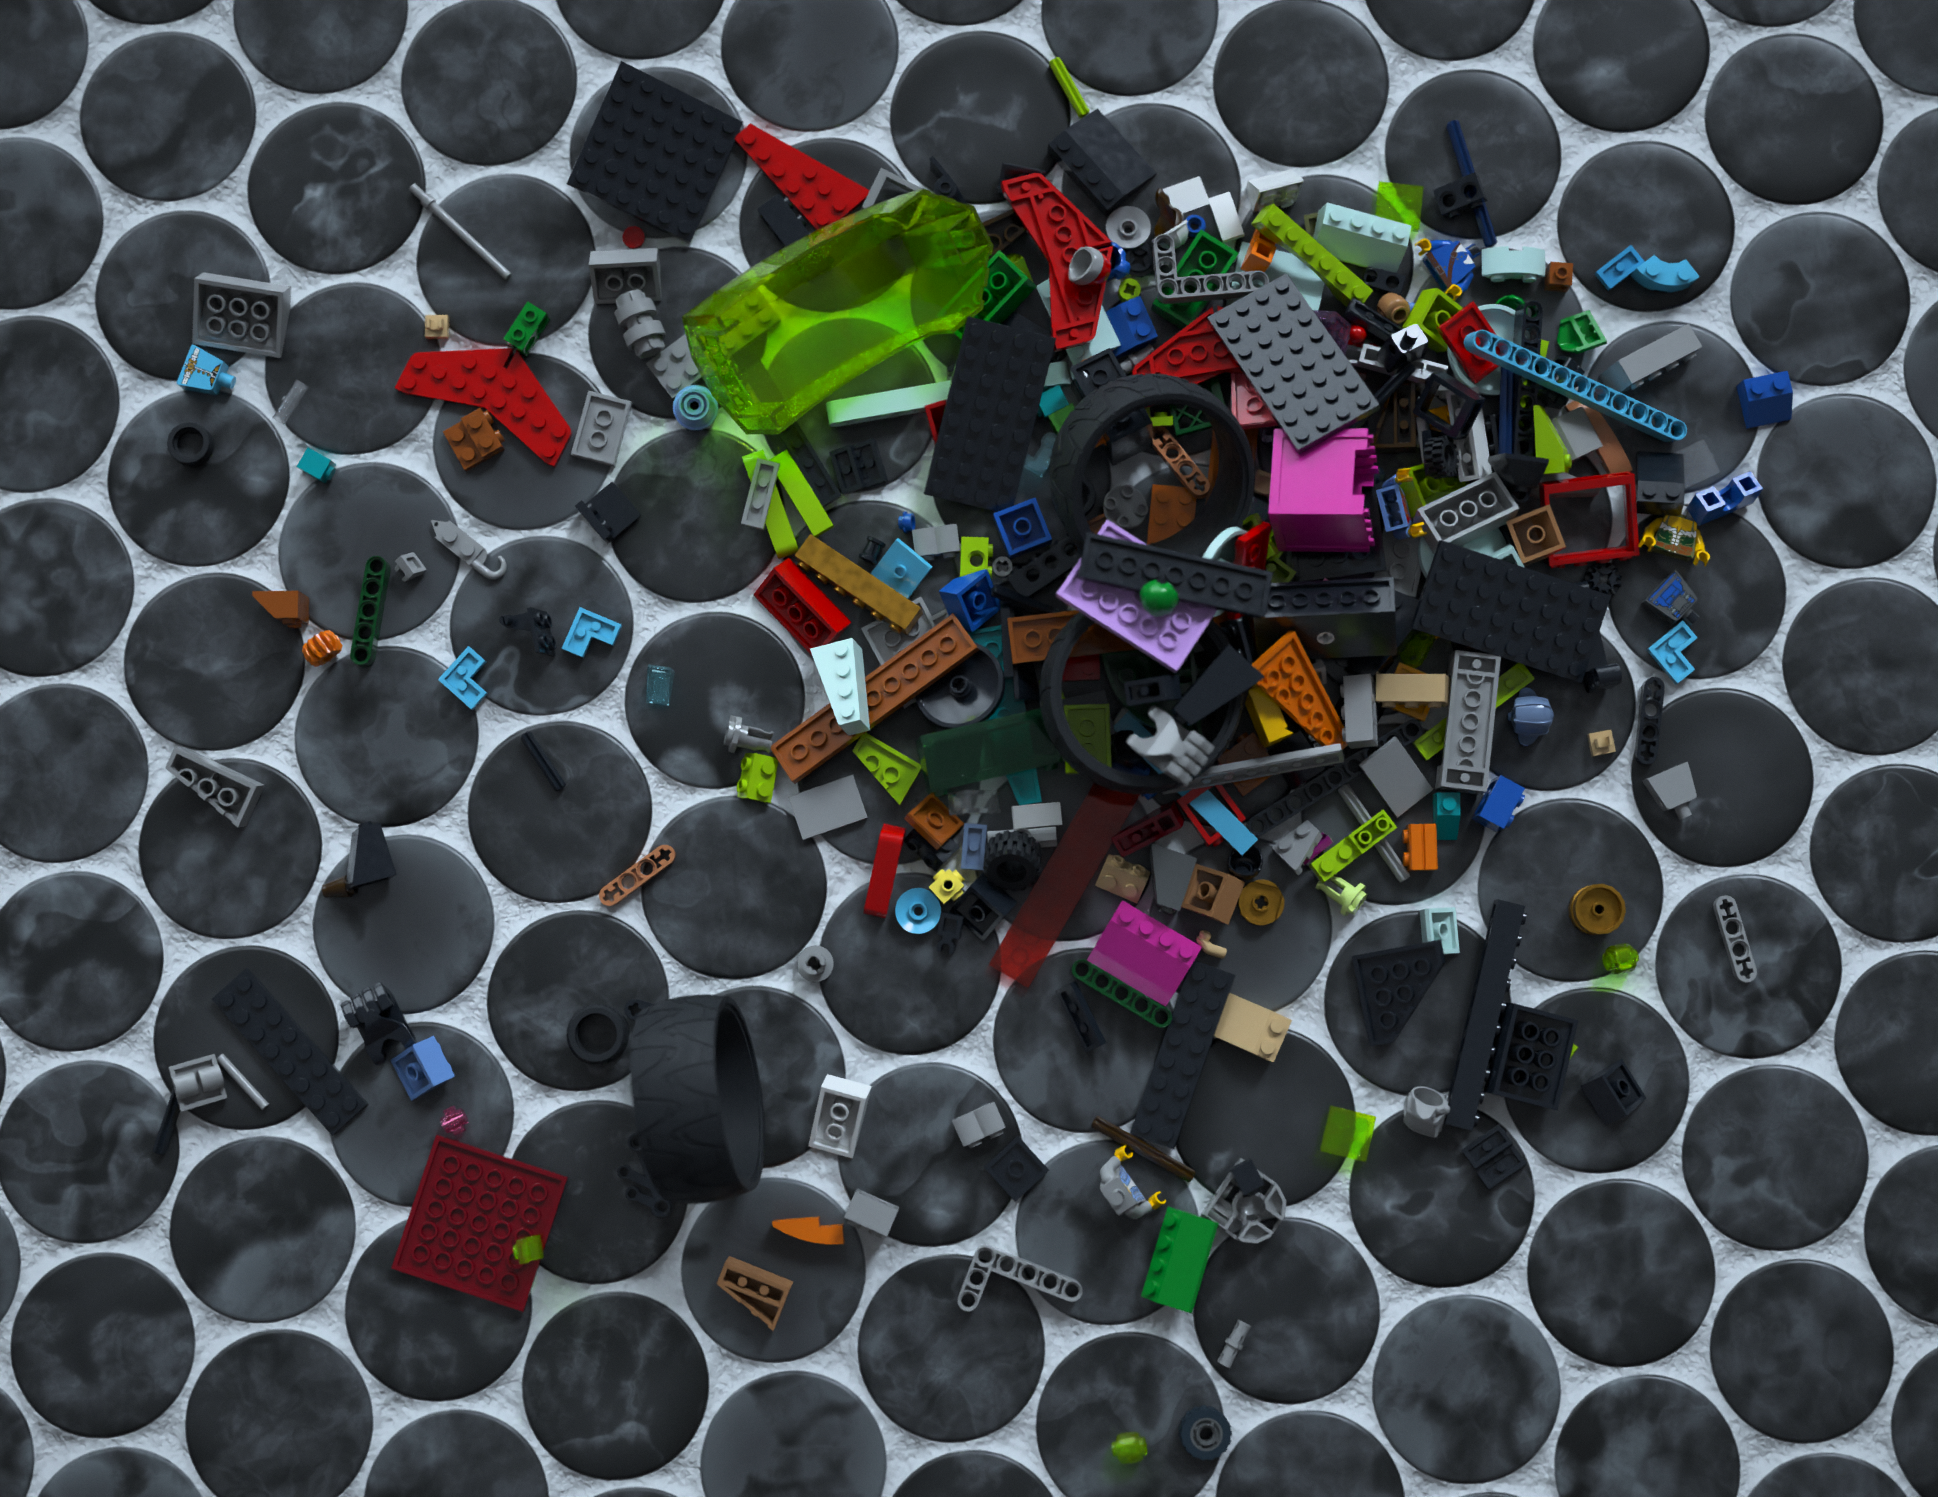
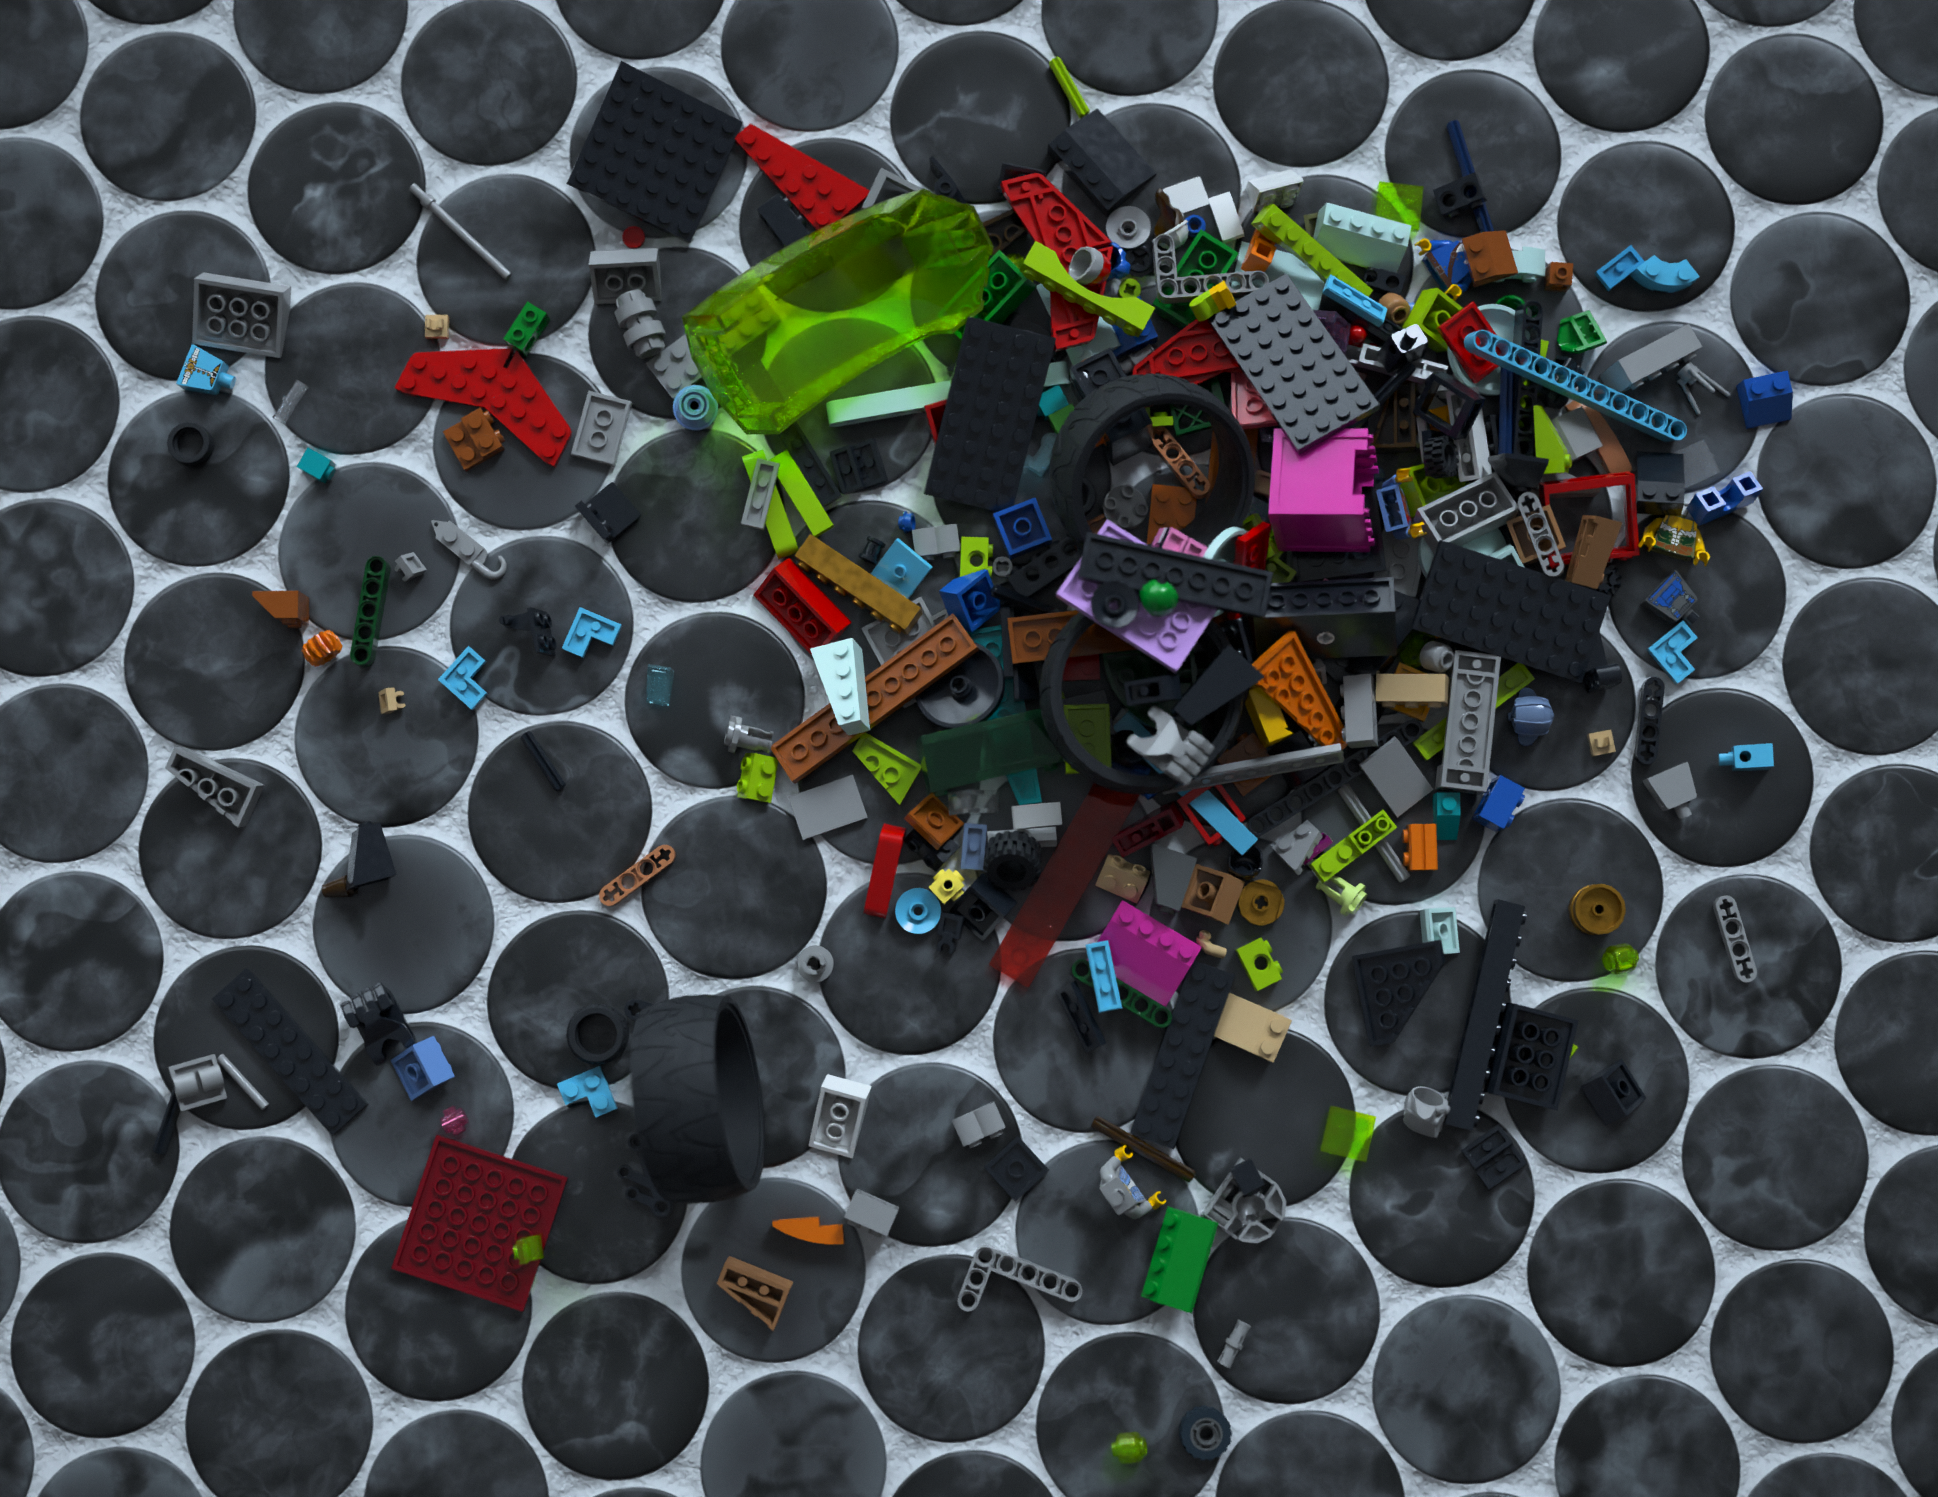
(388, 700): none -> tan tile
(590, 1085): none -> medium azure plate
(1103, 976): none -> medium azure tile
(1120, 594): none -> black dish
(1127, 313): none -> lime arch
(1174, 540): none -> bright pink hips
(1212, 301): none -> leg
(1247, 956): none -> lime brick
(1354, 300): none -> medium azure tile
(1436, 656): none -> light grey head
(1489, 257): none -> dark orange slope
(1544, 533): none -> light grey beam
(1592, 550): none -> medium nougat wedge
(1690, 374): none -> light grey plant
(1758, 757): none -> medium azure torso

